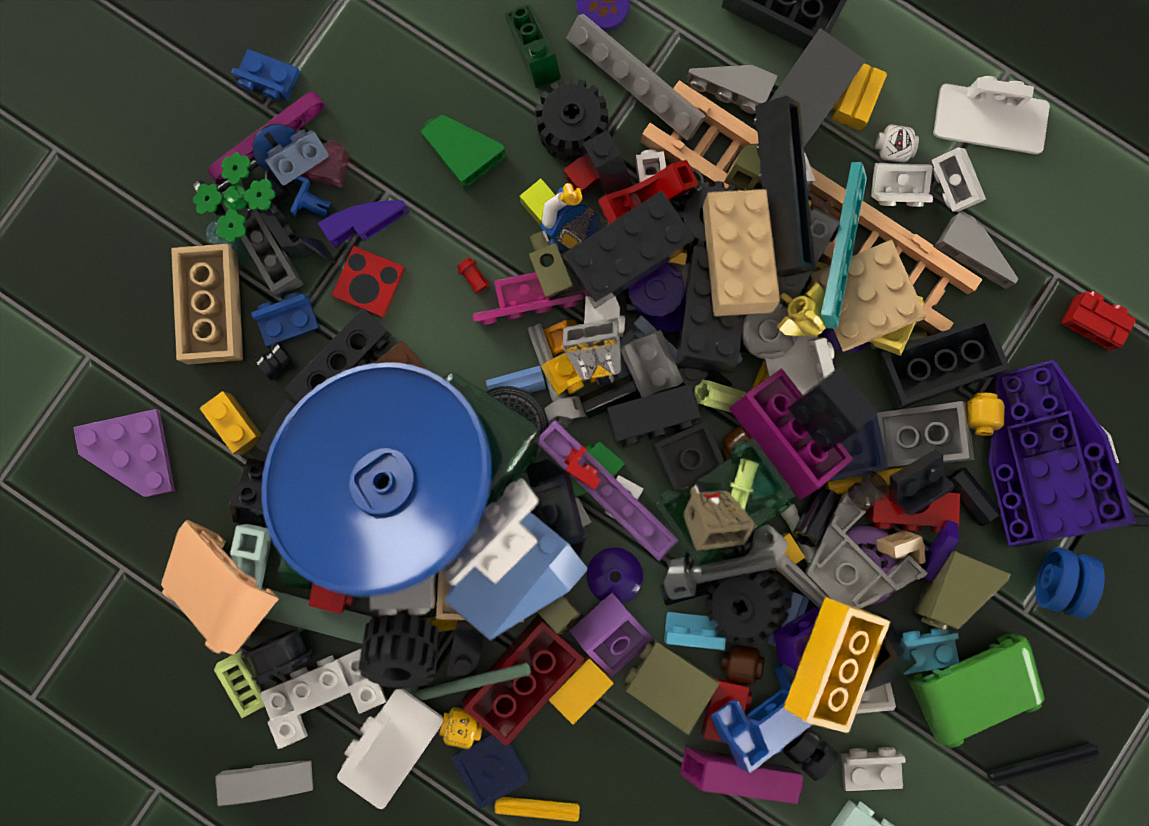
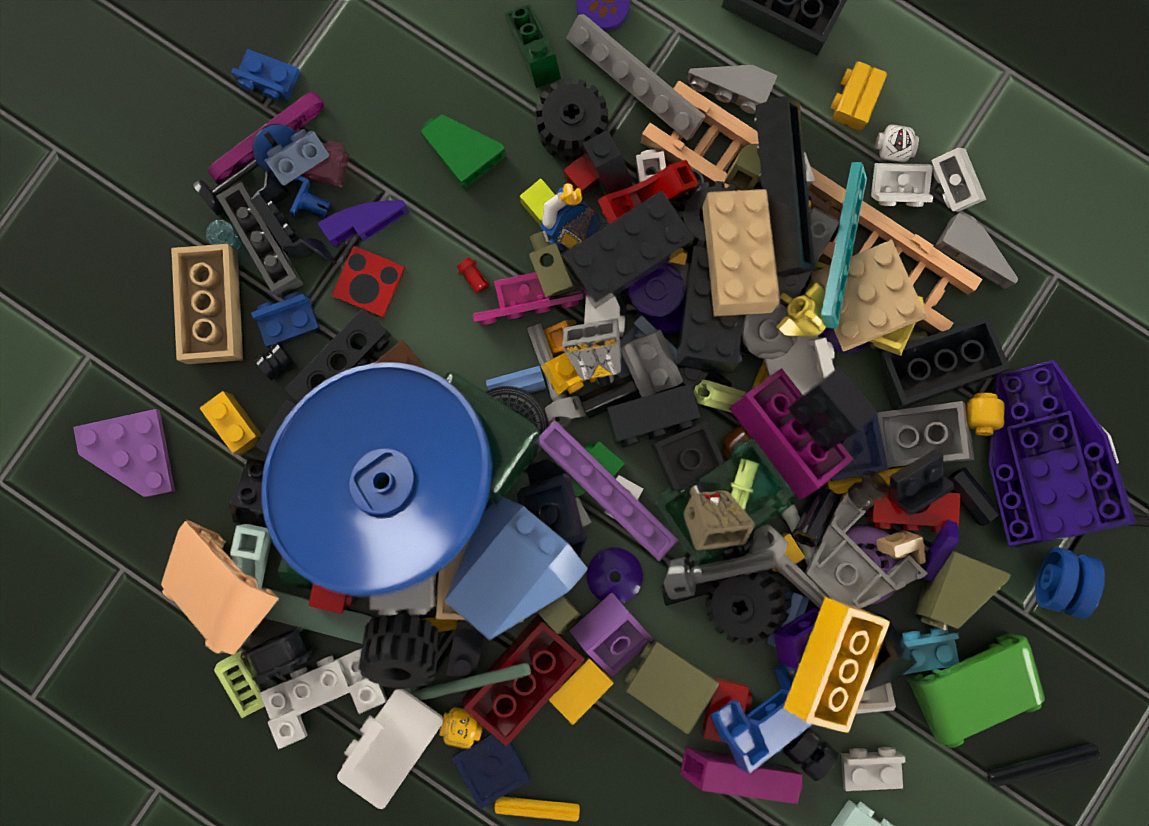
(234, 198): green plant -> none
(263, 782): light grey slope -> none
(498, 538): white bracket -> none
(585, 473): red bracket -> none
(692, 631): medium azure bracket -> none
(743, 664): reddish brown head -> none
(819, 79): dark grey tile -> none
(993, 115): white bracket -> none
(1098, 320): red brick -> none

